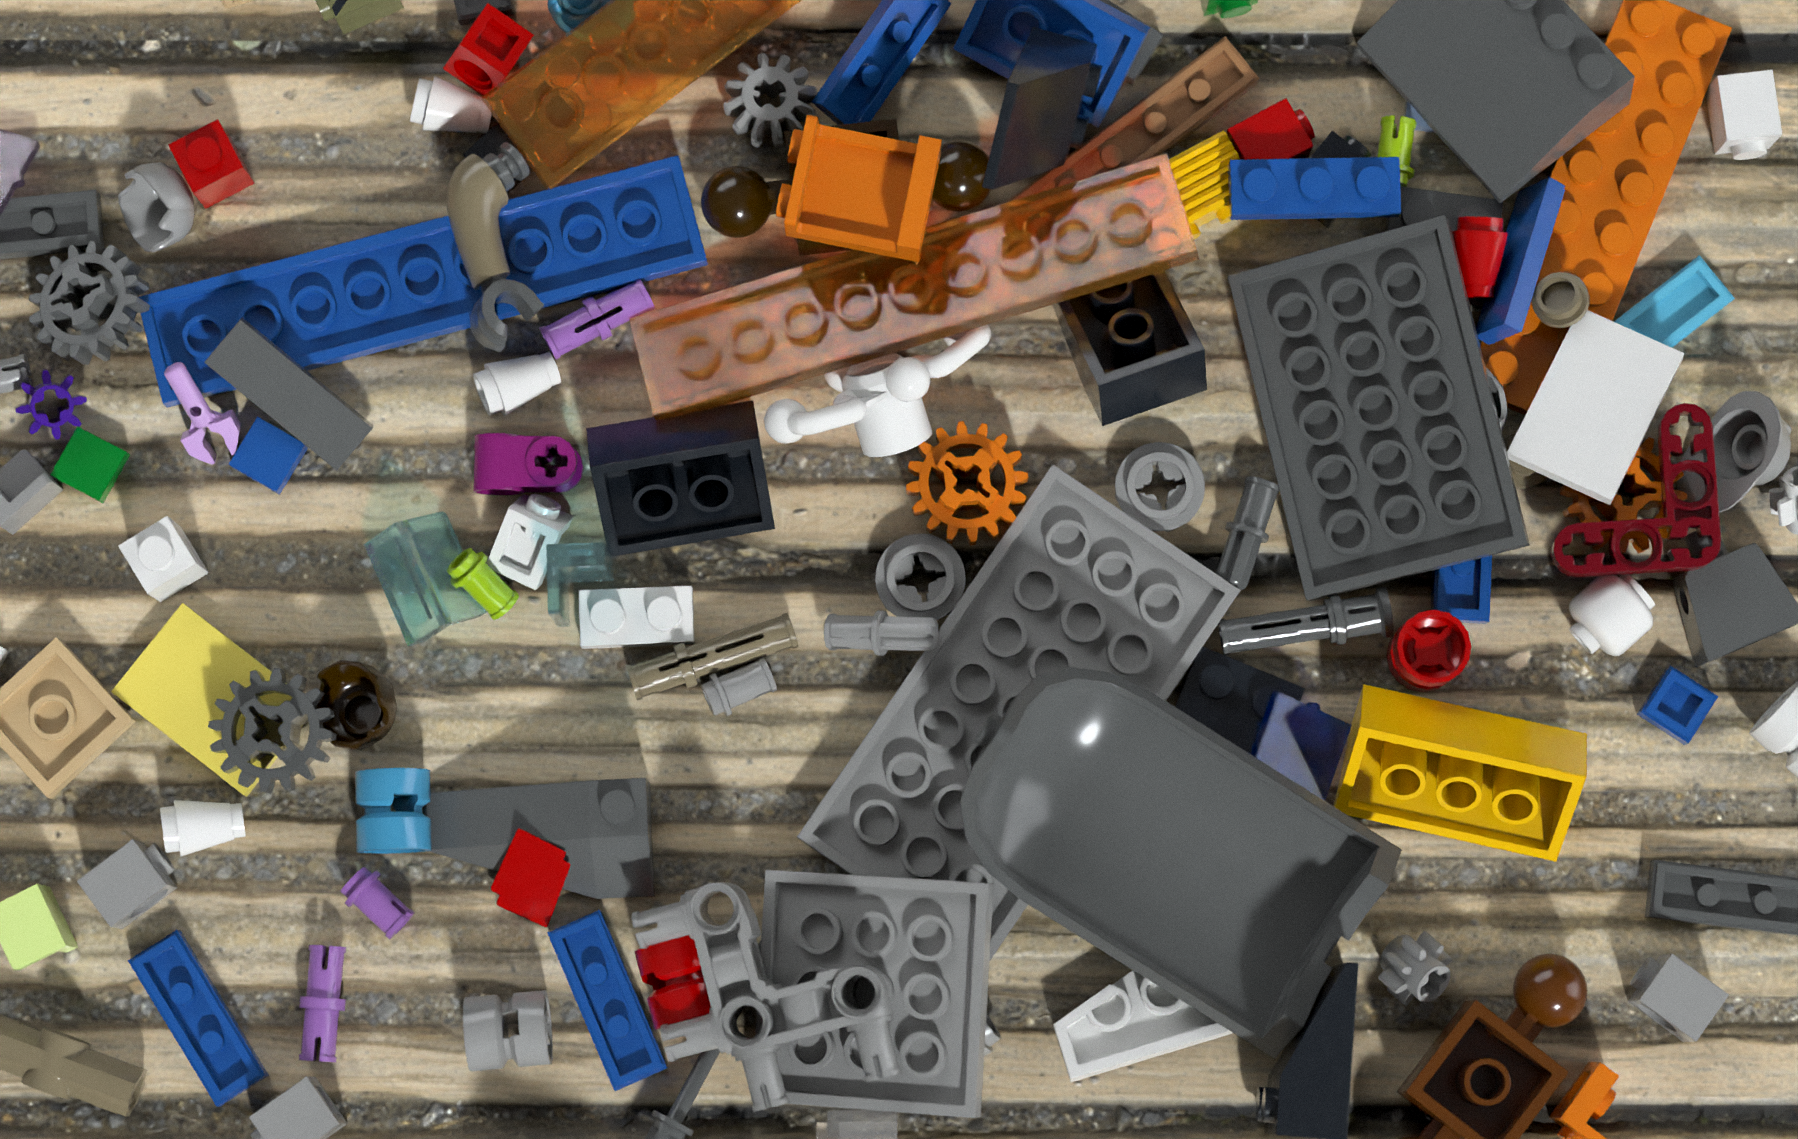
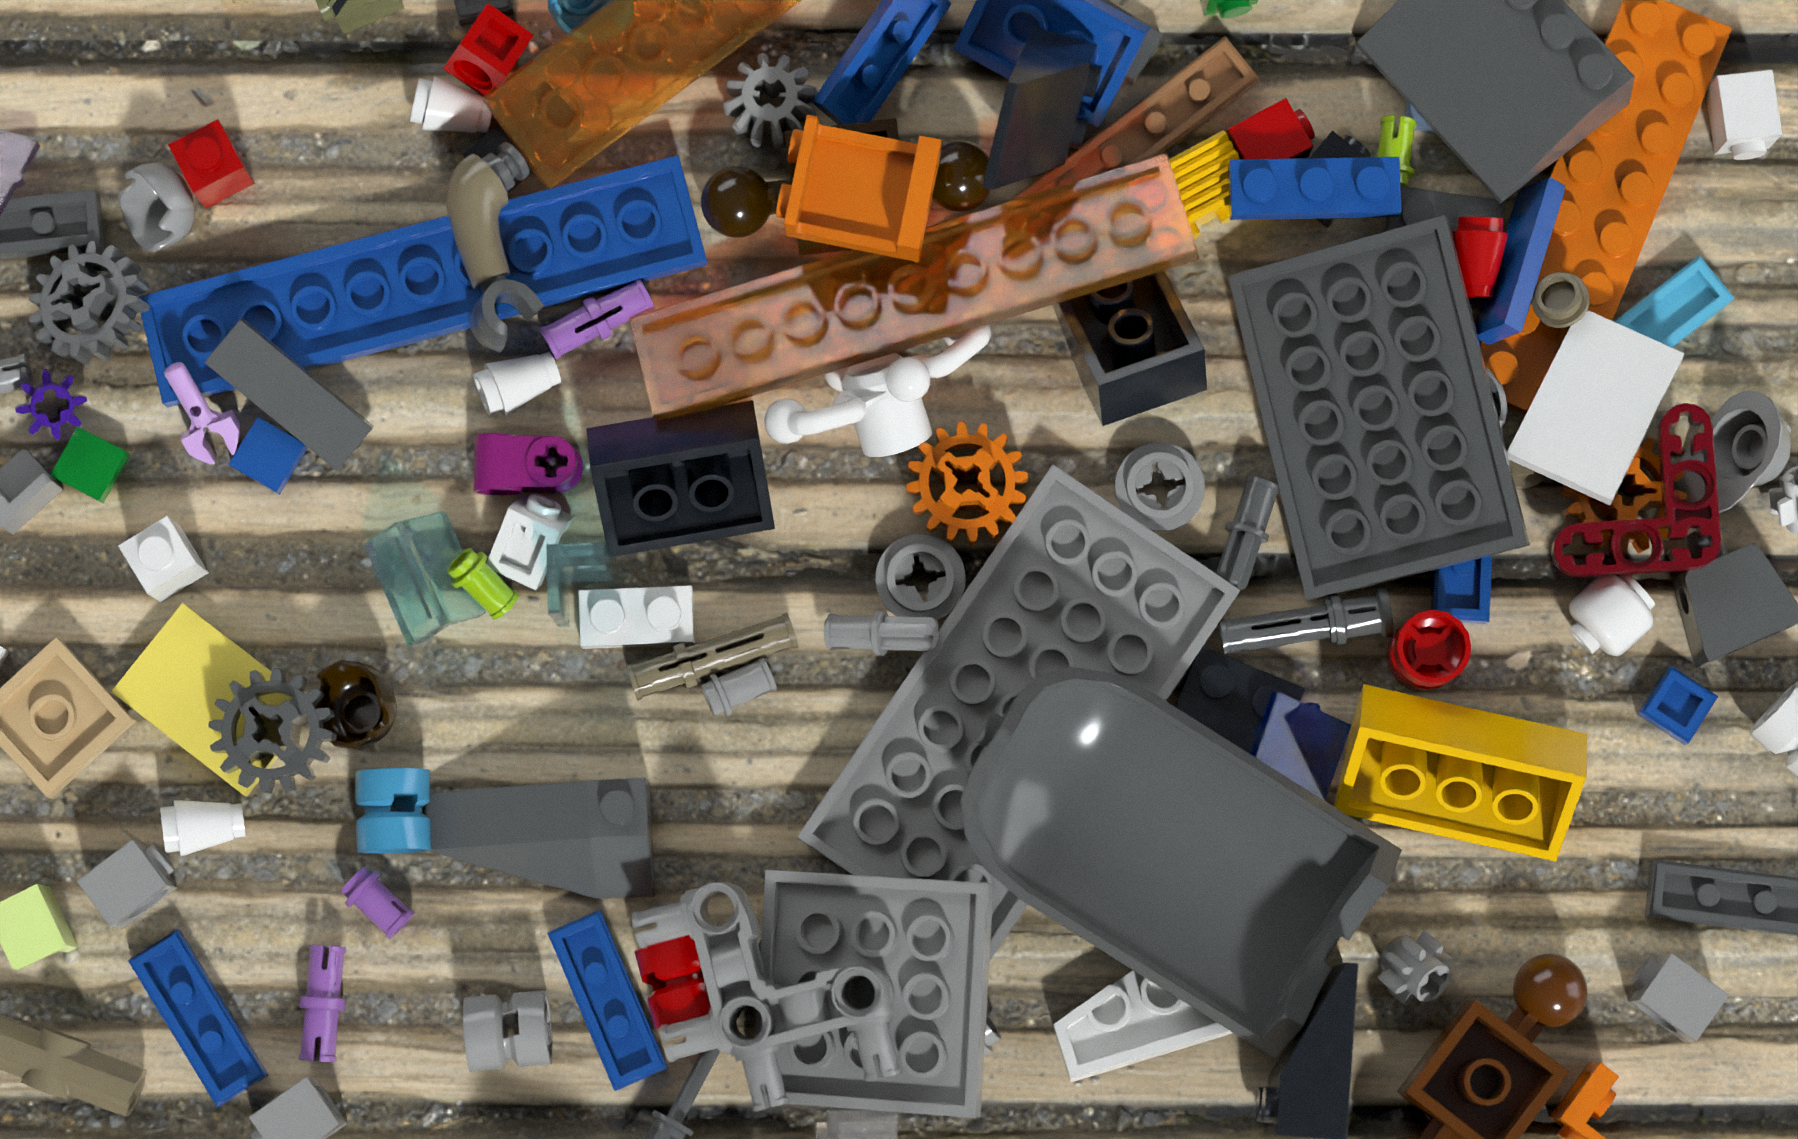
(531, 878): red sticker -> none

